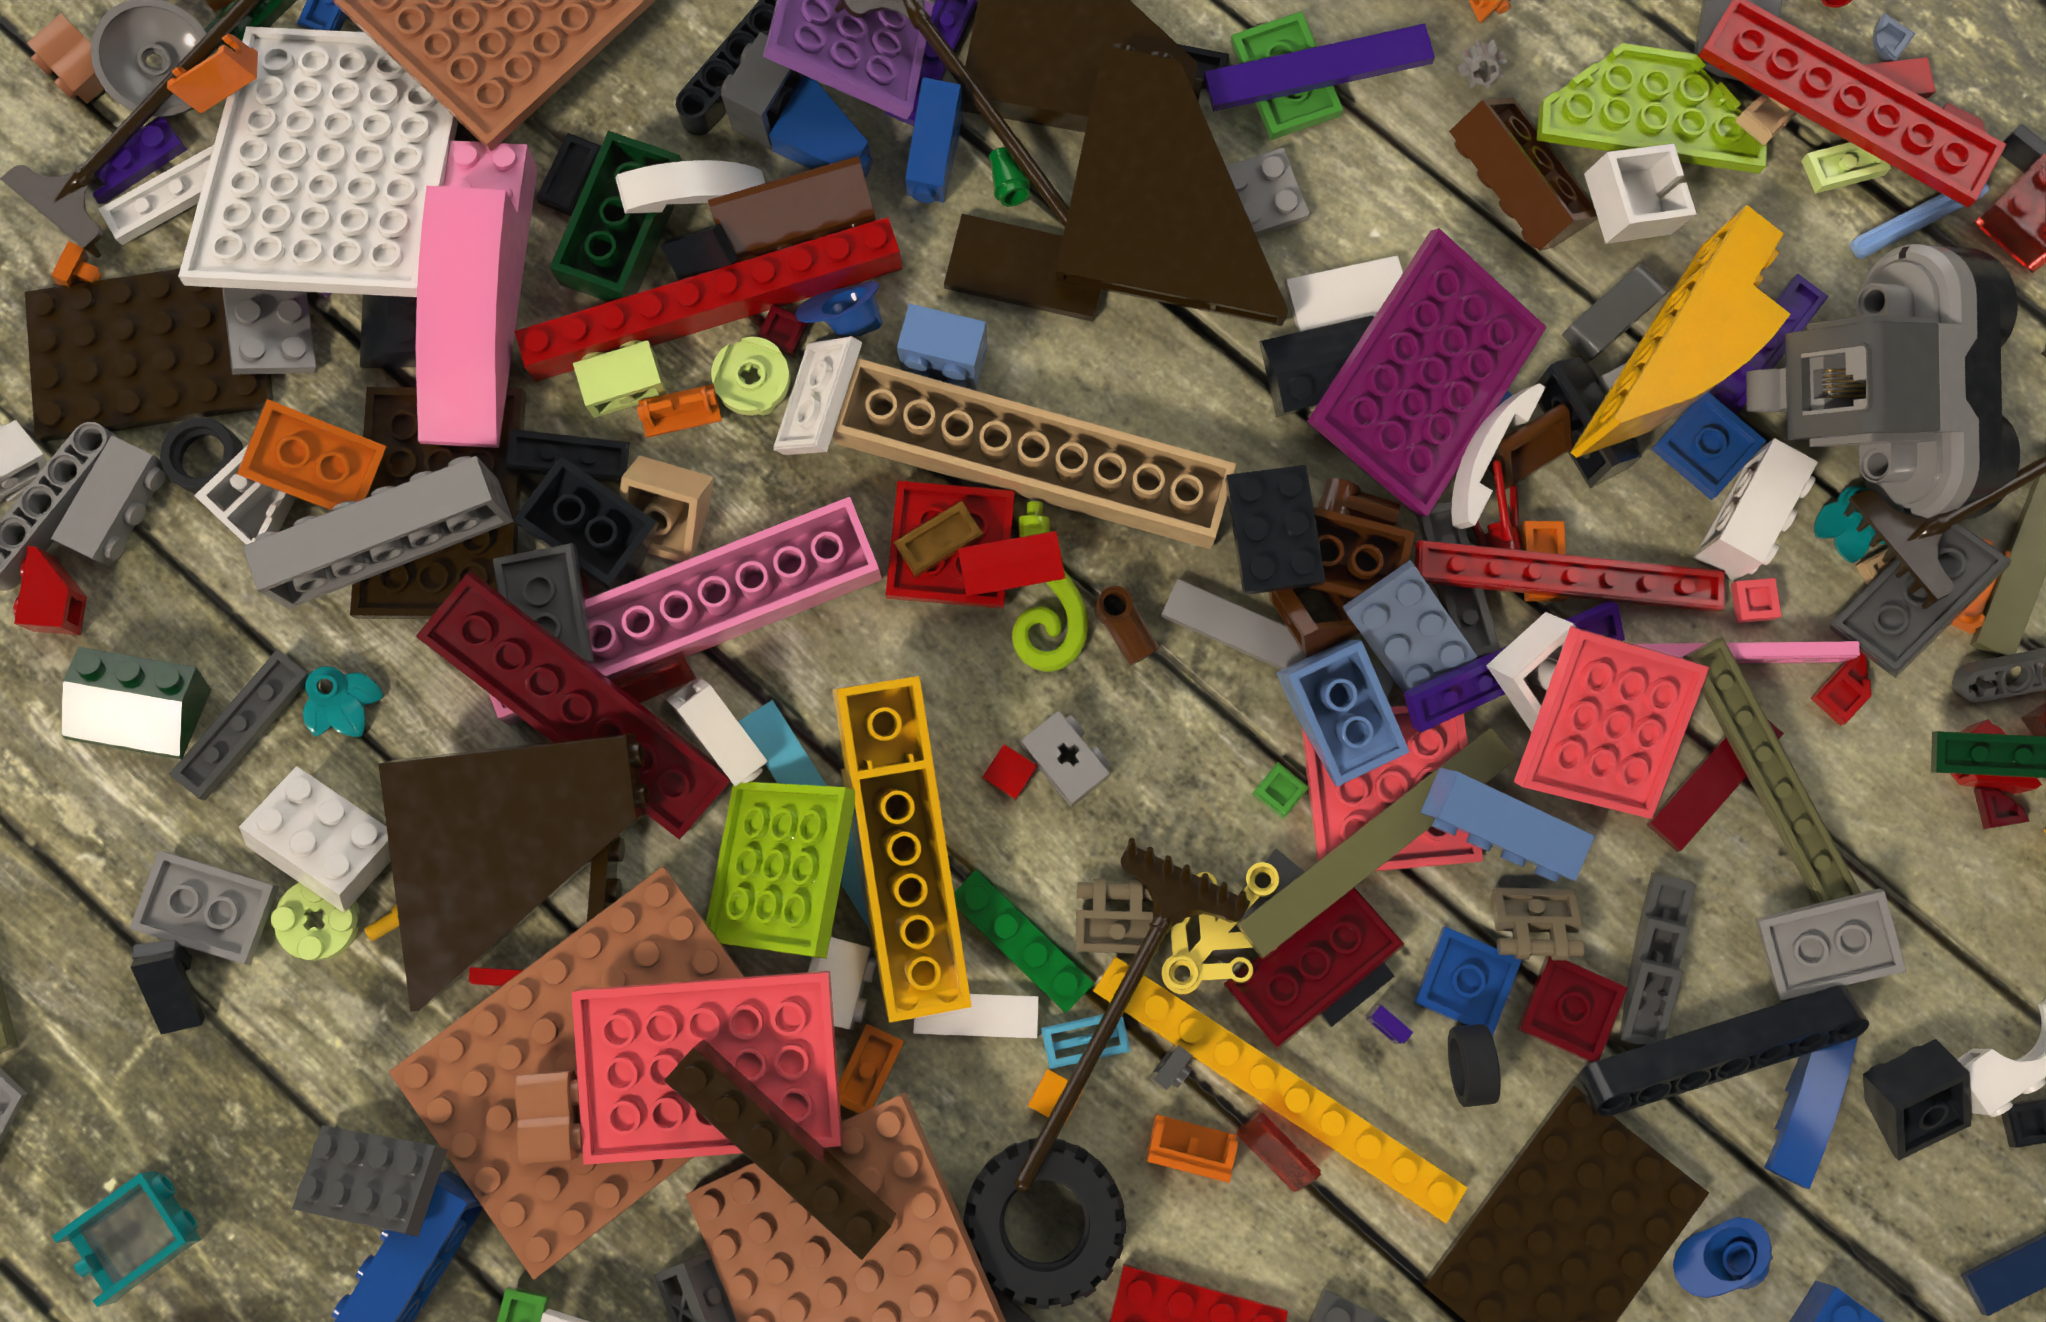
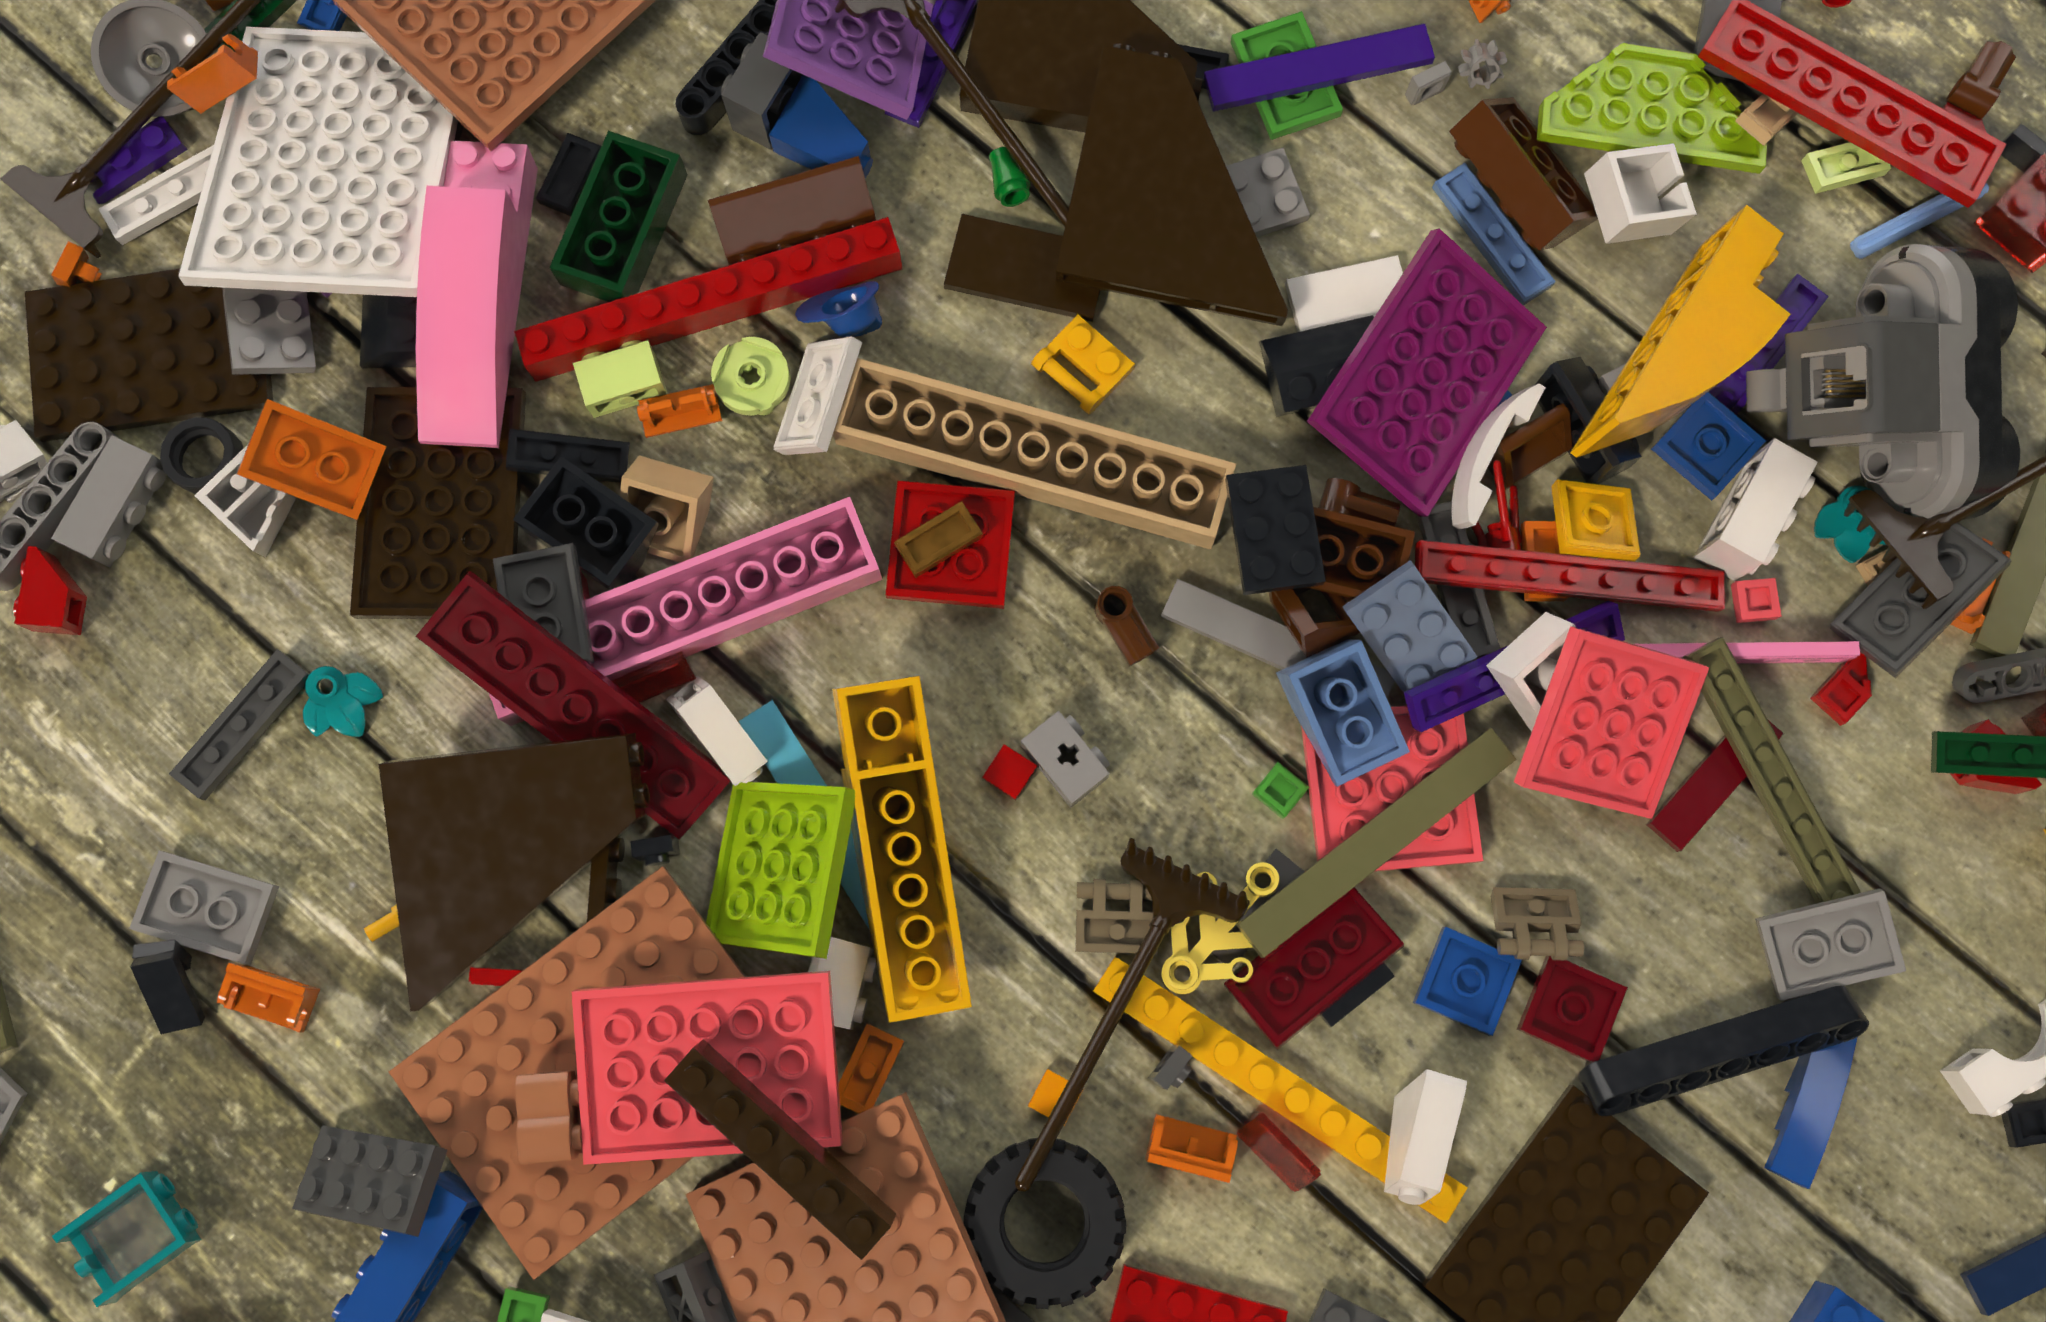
(67, 53): nougat brick -> none
(132, 702): slope -> none
(267, 996): none -> orange hinge
(313, 944): yellowish green plate -> none
(318, 839): white brick -> none
(377, 532): light grey brick -> none
(655, 850): none -> black plate
(683, 182): white slope -> none
(699, 251): black tile -> none
(783, 330): dark red tile -> none
(934, 140): blue slope -> none
(943, 346): medium blue brick -> none
(987, 1017): white tile -> none
(1011, 563): red piece -> none
(1021, 941): green plate -> none
(1051, 1047): medium azure tile -> none
(1071, 599): lime plant -> none
(1090, 355): none -> yellow plate
(1388, 1024): dark purple tile -> none
(1423, 1136): none -> white slope
(1428, 83): none -> light grey tile
(1474, 1065): black tyre -> none
(1493, 234): none -> medium blue tile
(1507, 824): medium blue brick -> none
(1595, 520): none -> yellow tile
(1615, 312): dark grey beam -> none
(1656, 960): dark grey slope -> none
(1724, 1258): blue piece -> none
(1890, 38): sand blue tile -> none
(1909, 73): red tile -> none
(1918, 1098): black slope -> none
(1978, 86): none -> reddish brown piece
(1998, 809): dark red tile -> none

